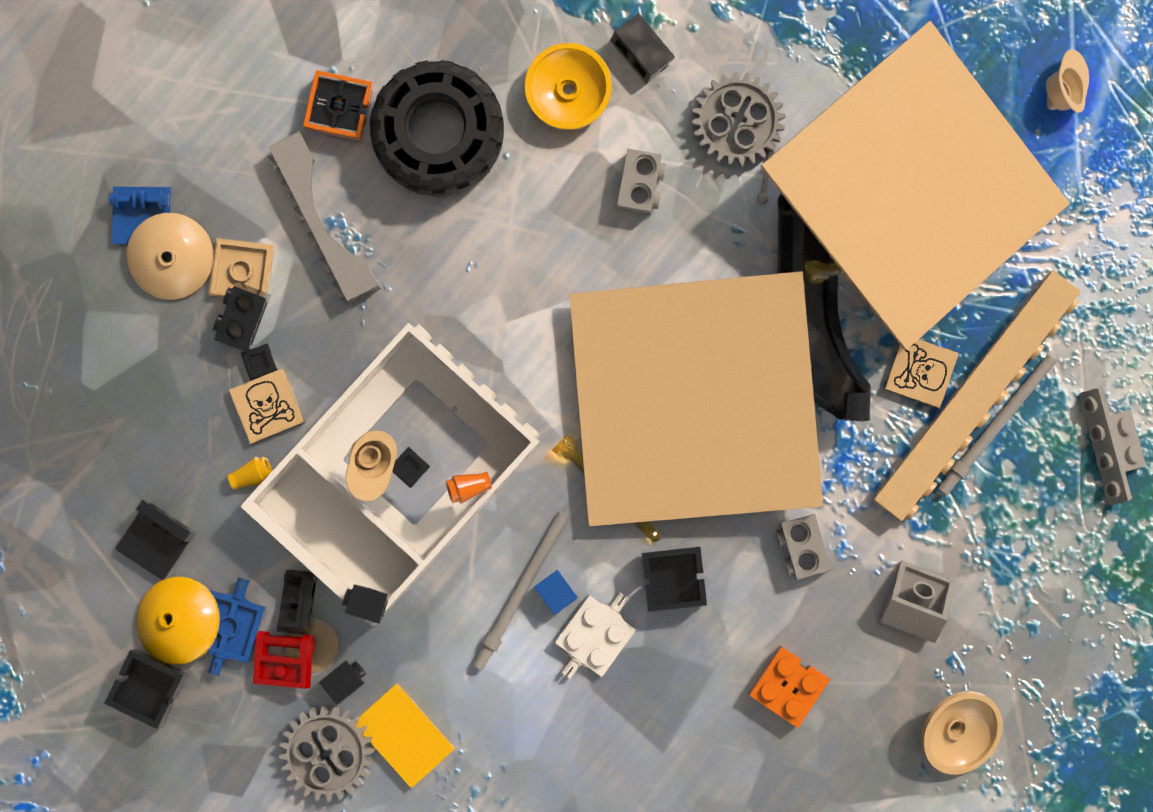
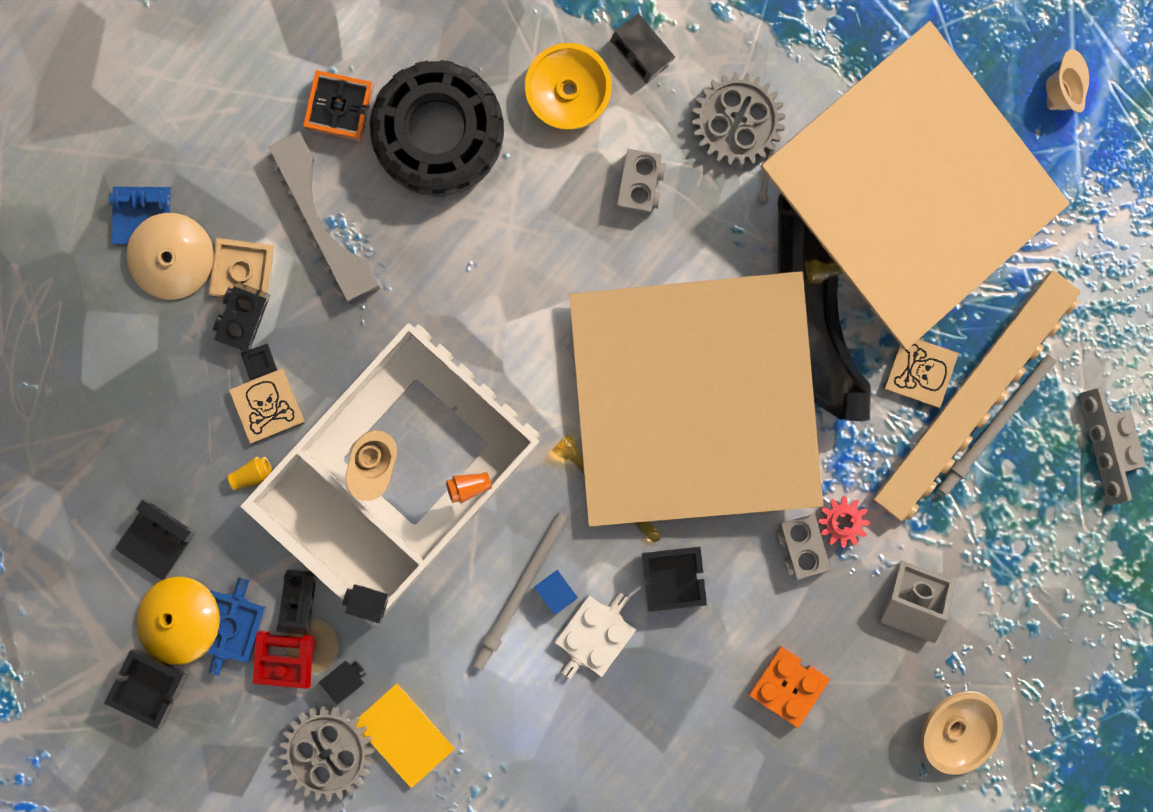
(410, 467): black tile -> none
(840, 511): none -> coral gear

